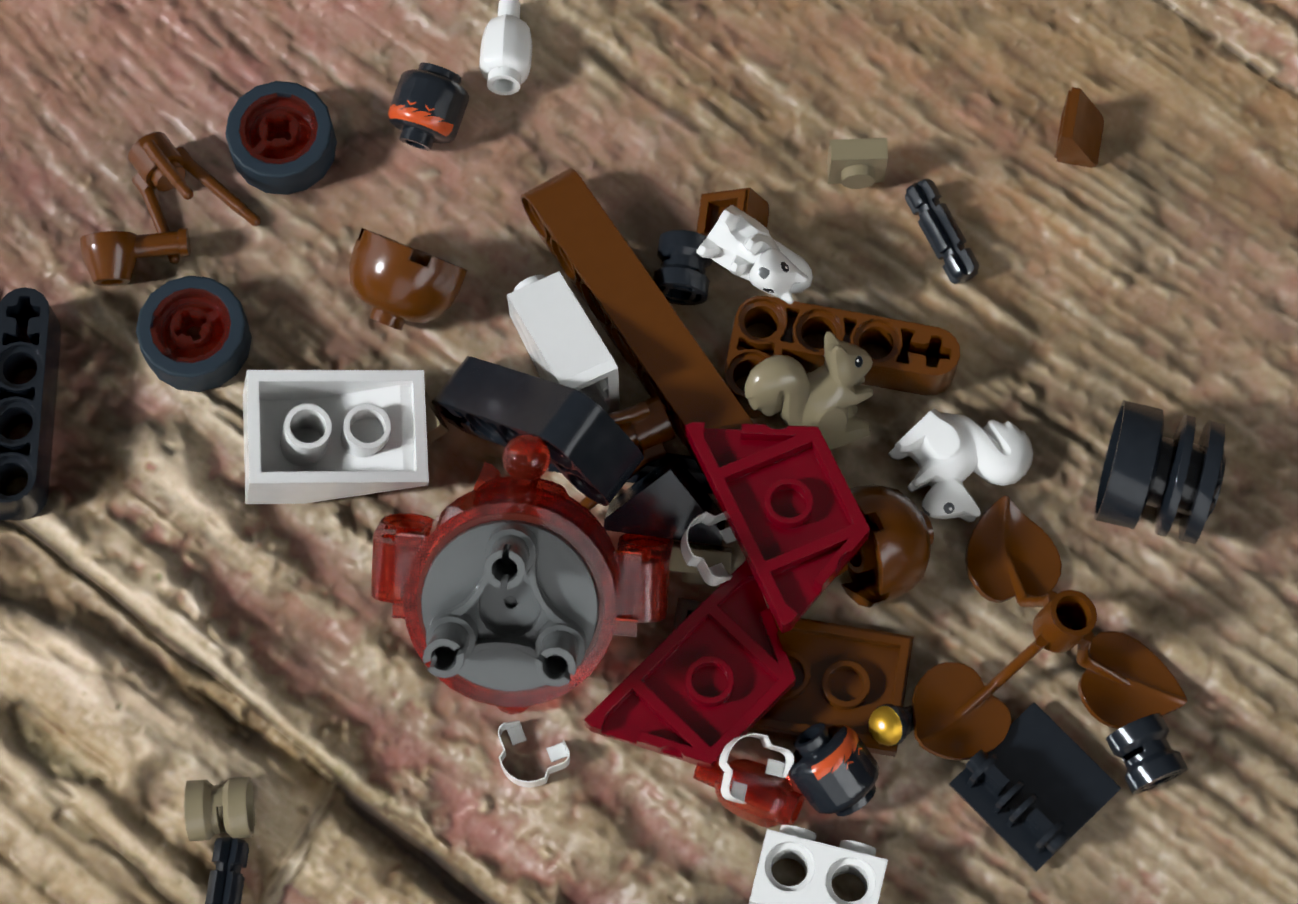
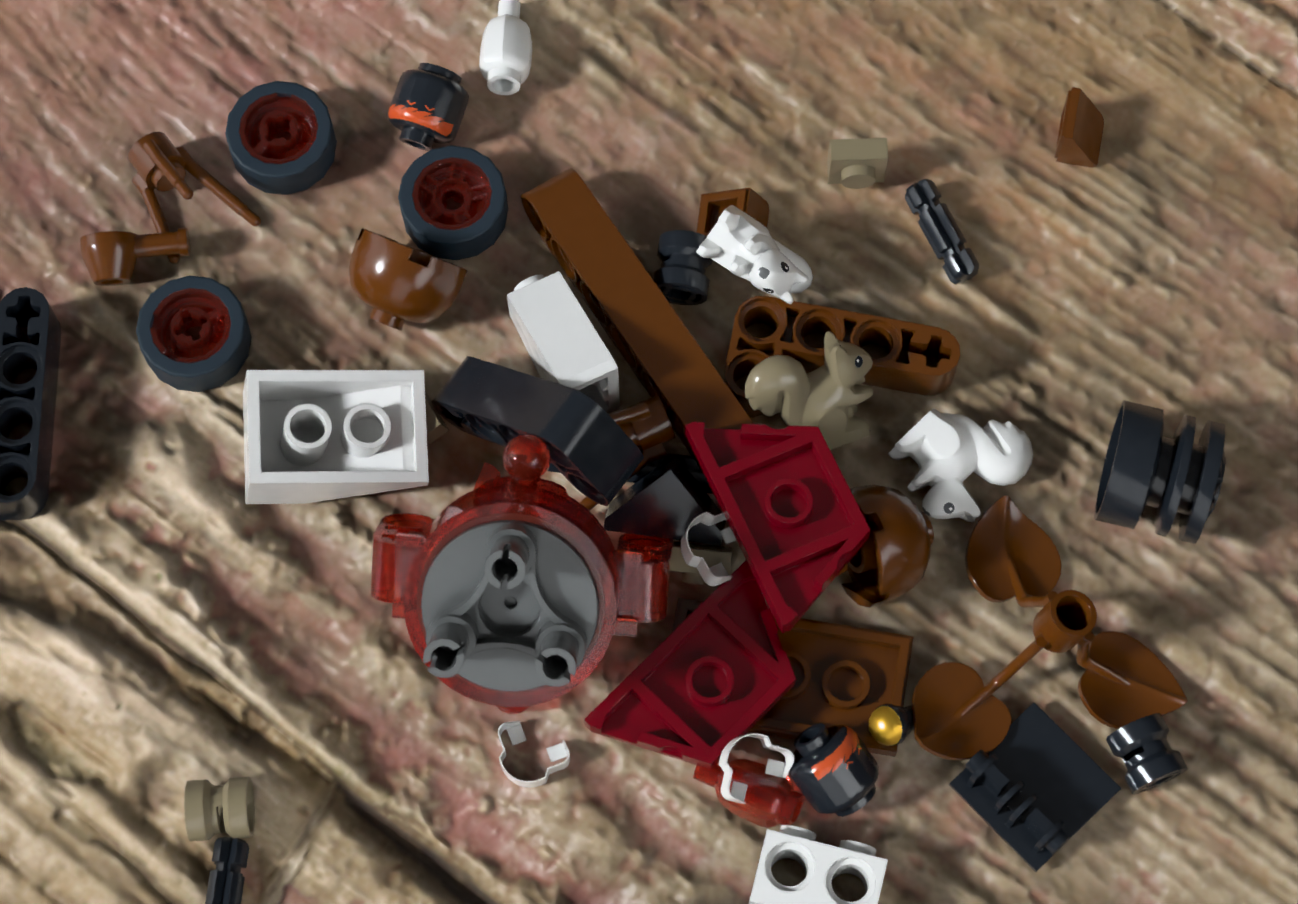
(470, 181): none -> wheel

